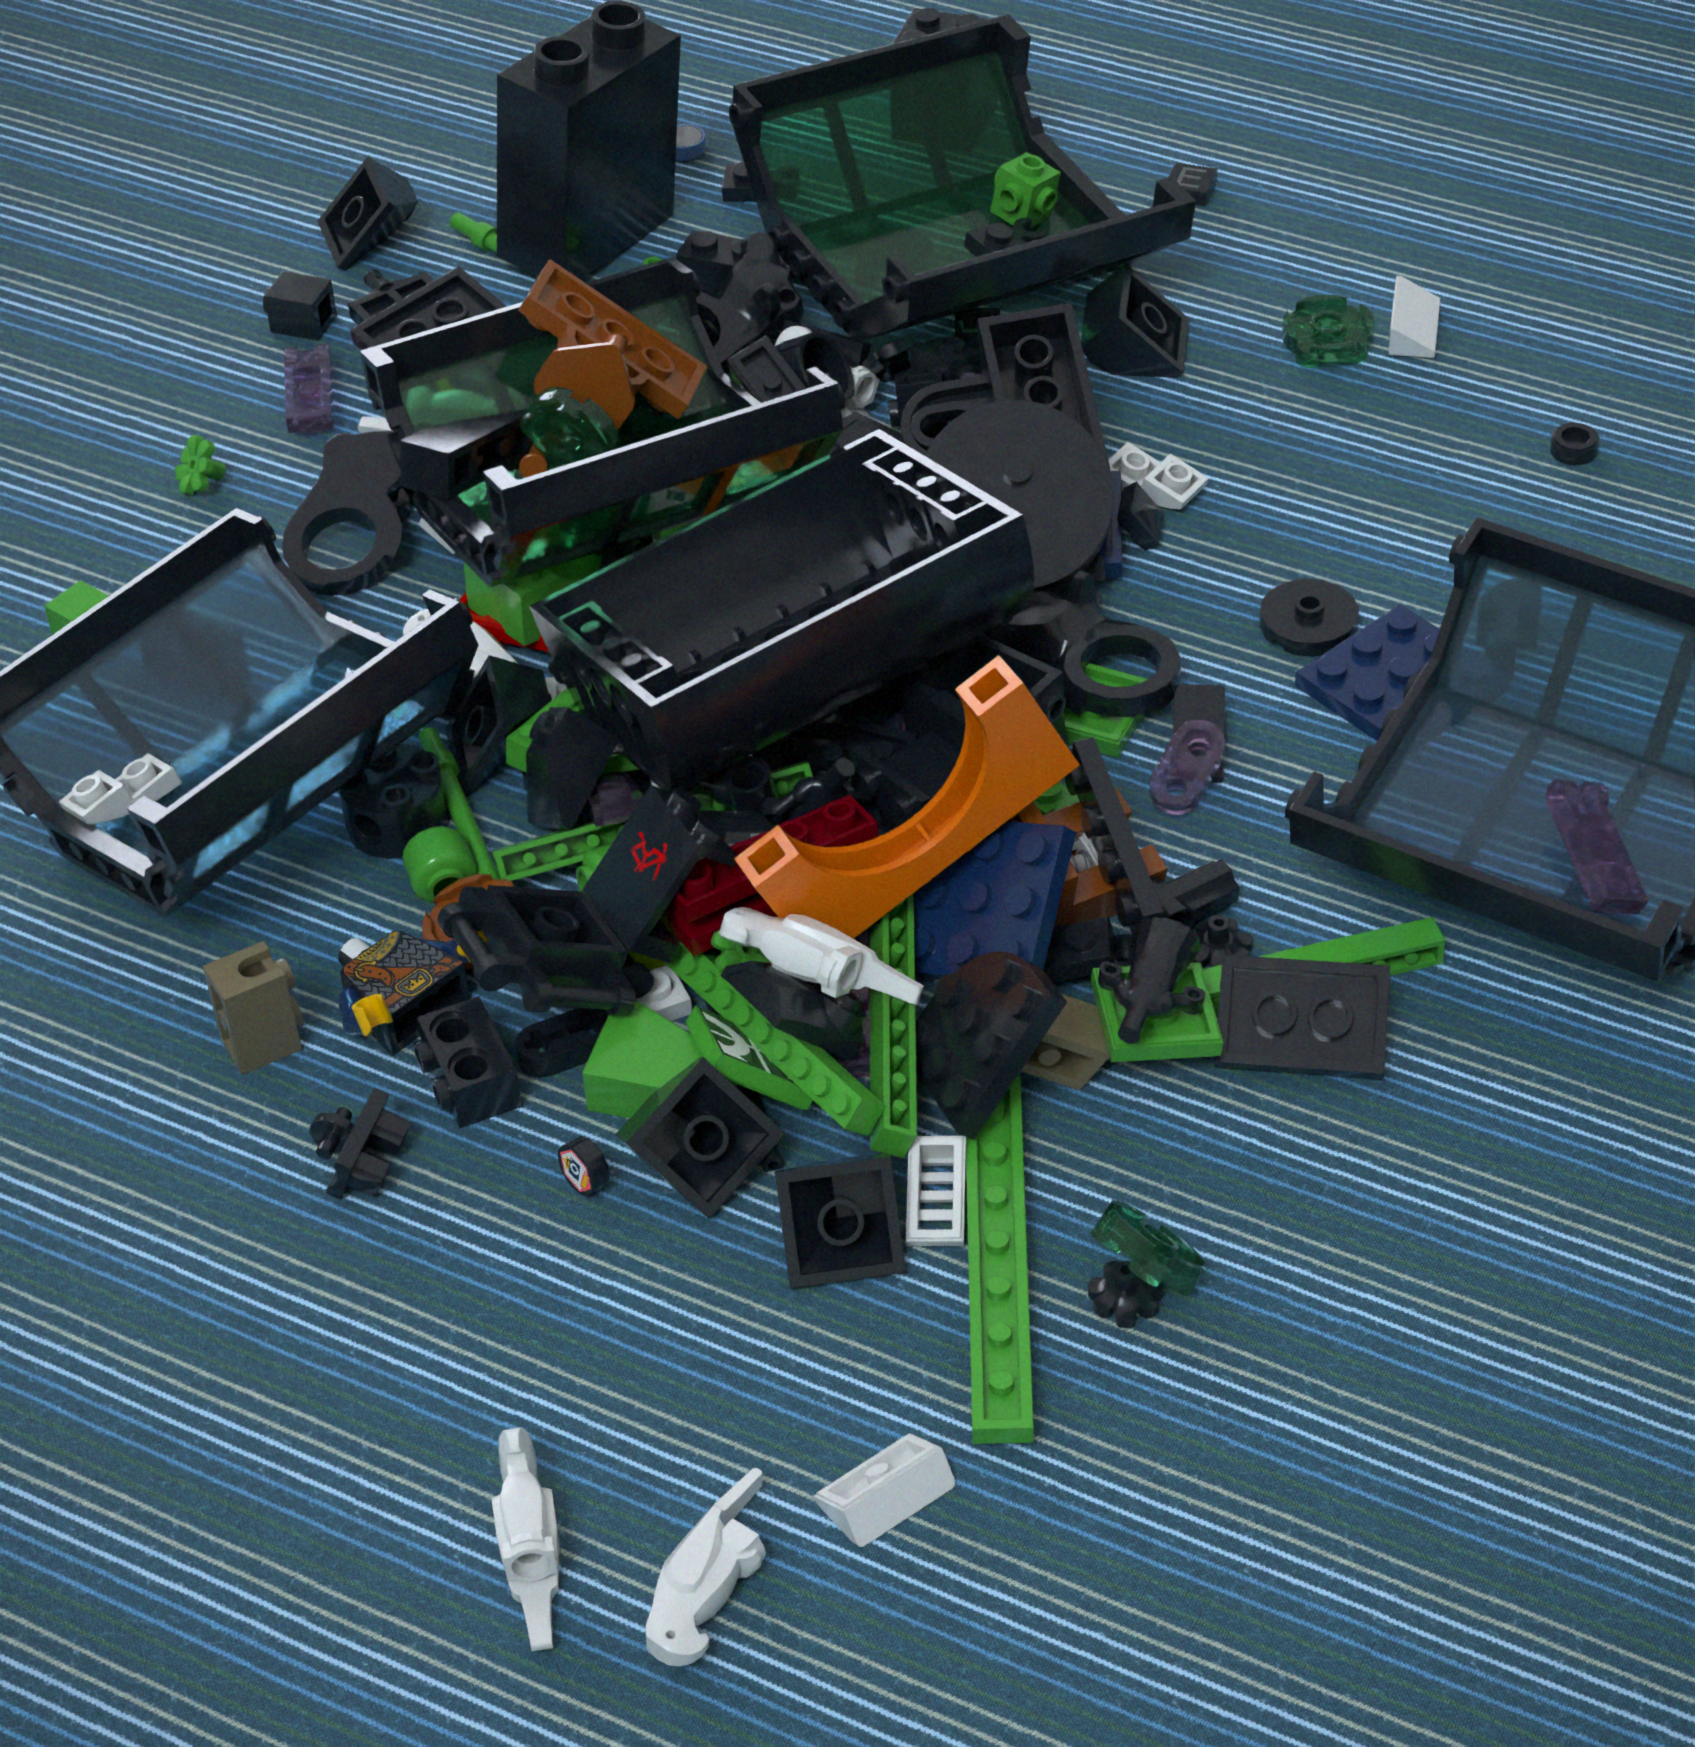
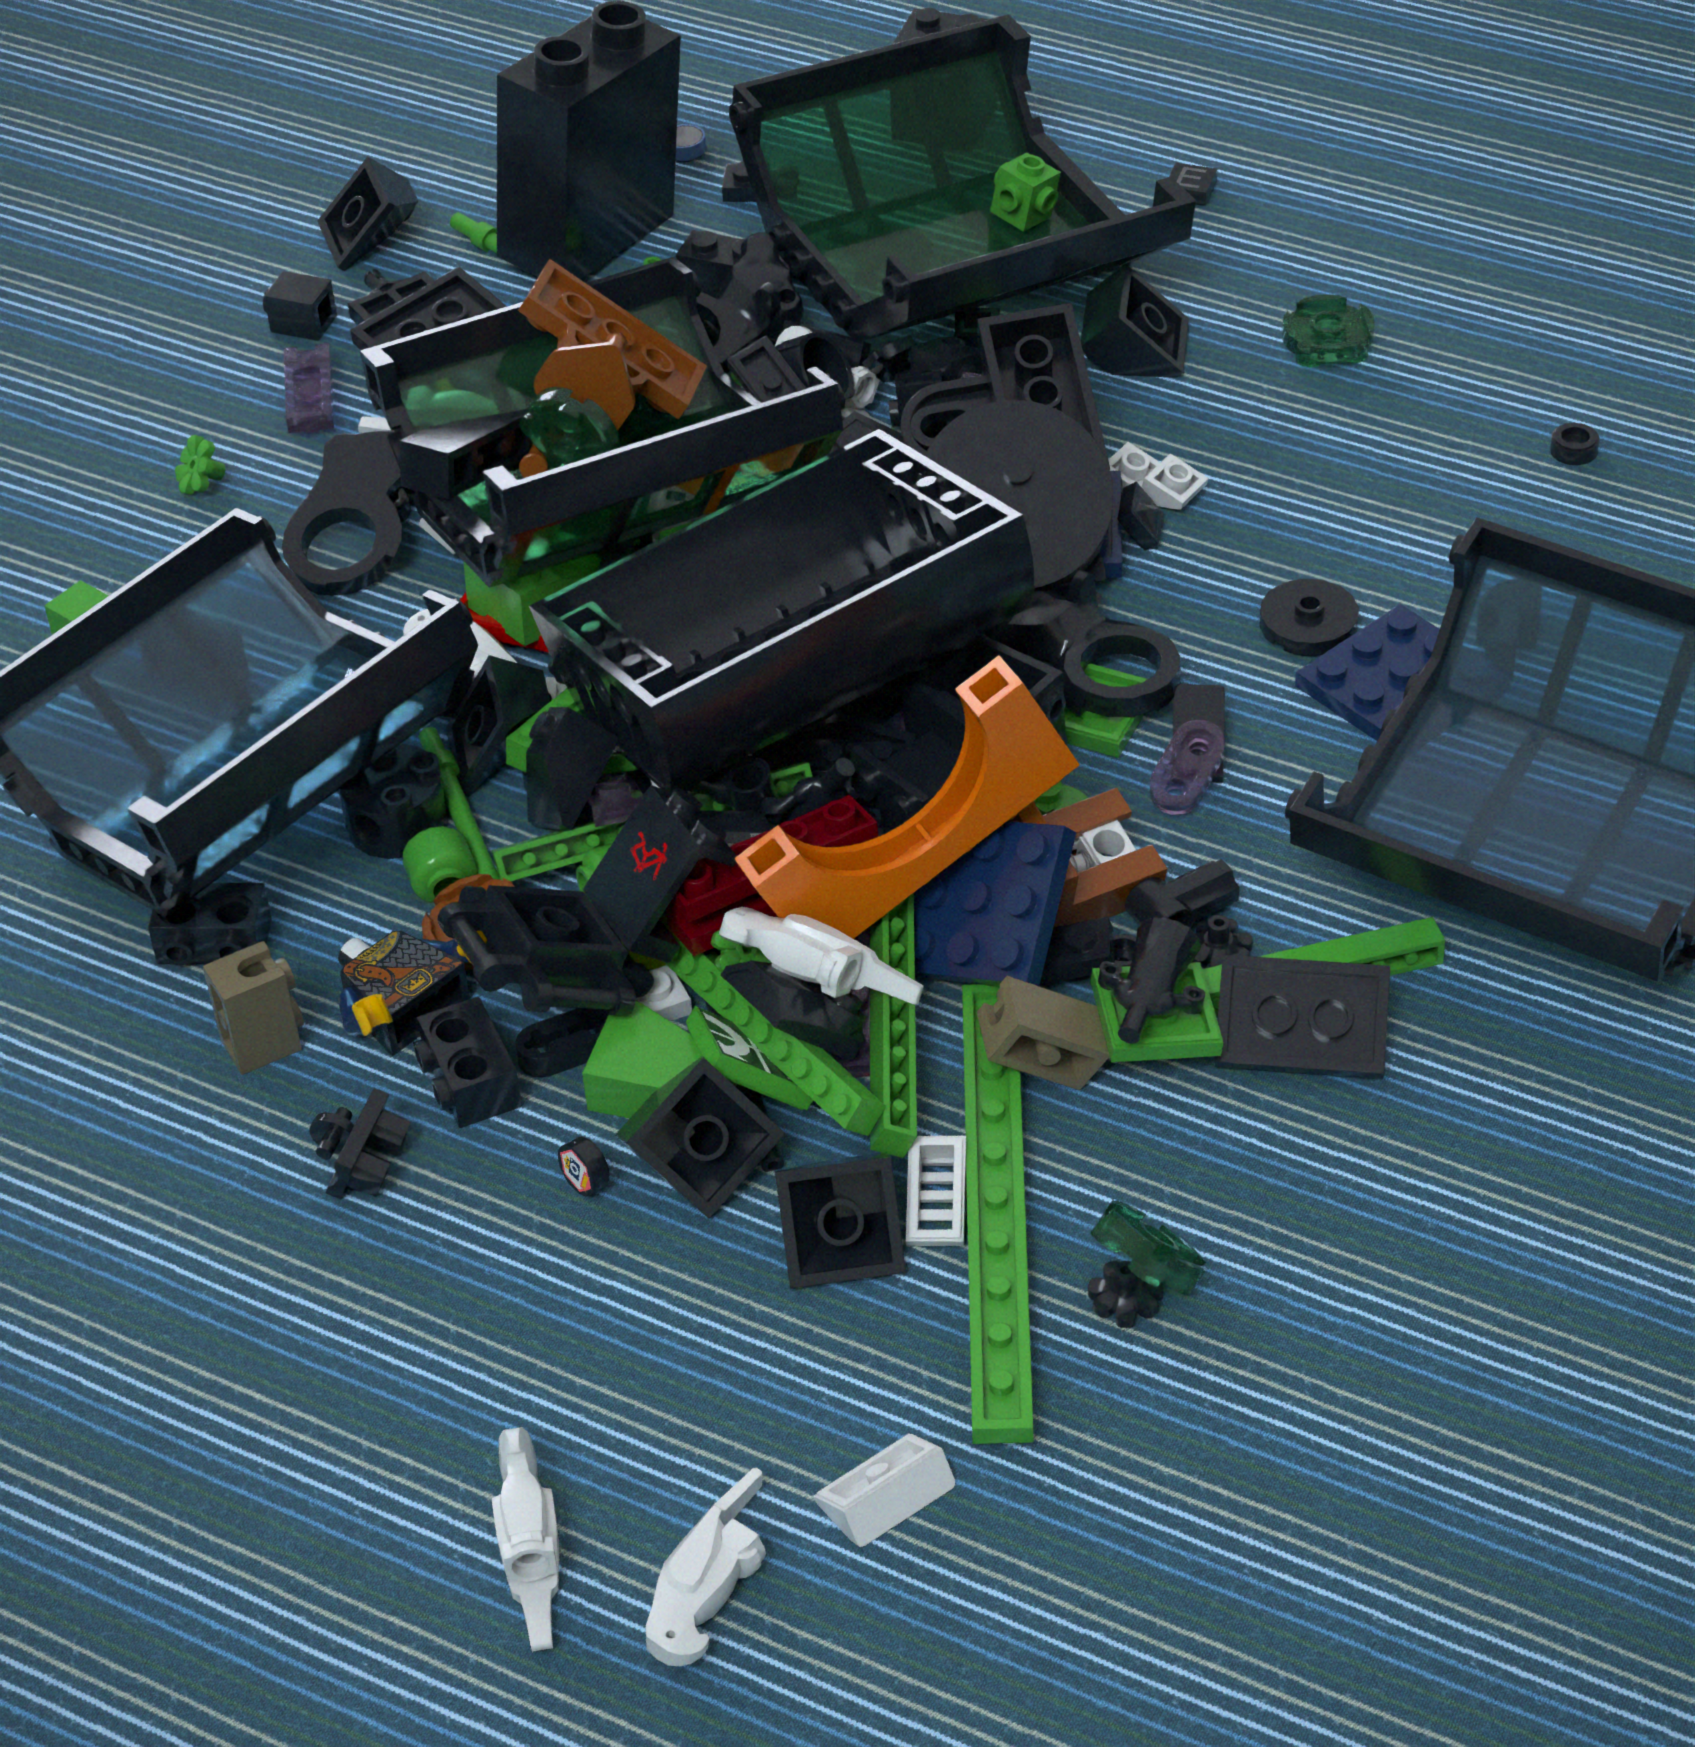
(102, 798): white slope -> none
(212, 924): none -> black brick
(982, 1034): black plate -> none
(1000, 237): black plate -> none
(1118, 851): black plate -> none
(1413, 320): white slope -> none
(1595, 846): clear purple plate -> none

